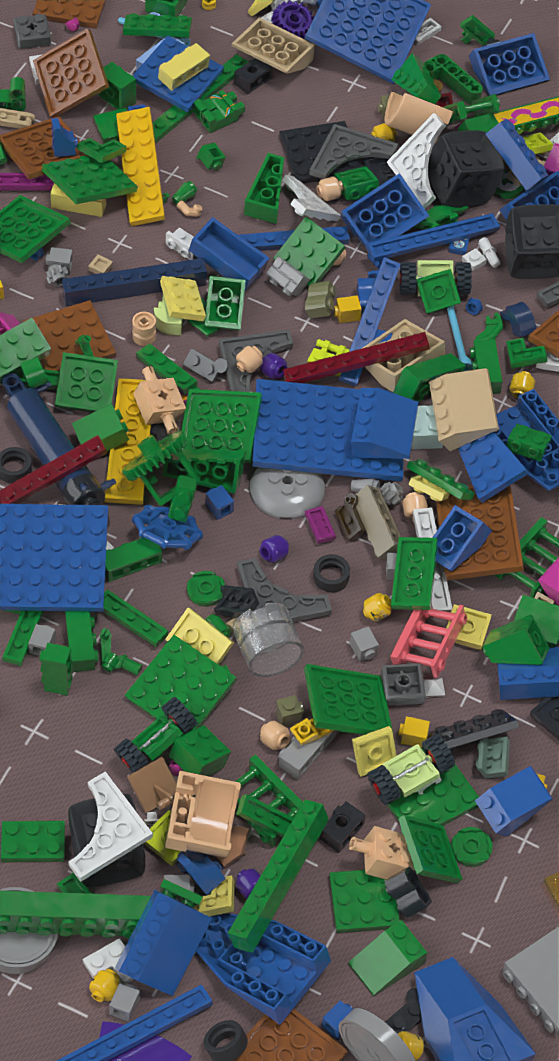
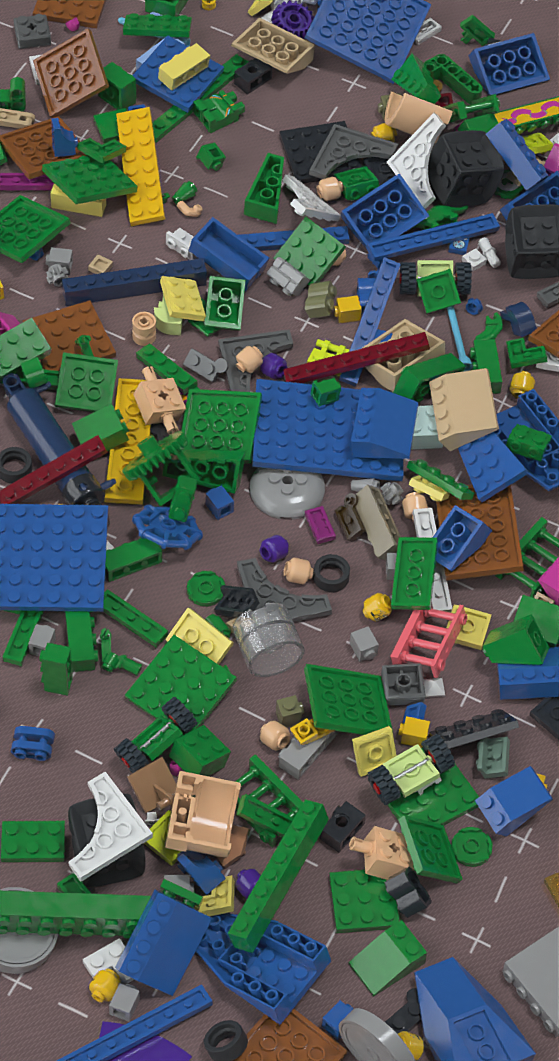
(32, 743): none -> blue brick
(298, 570): none -> light nougat head
(325, 391): none -> green brick
(415, 711): none -> blue plate

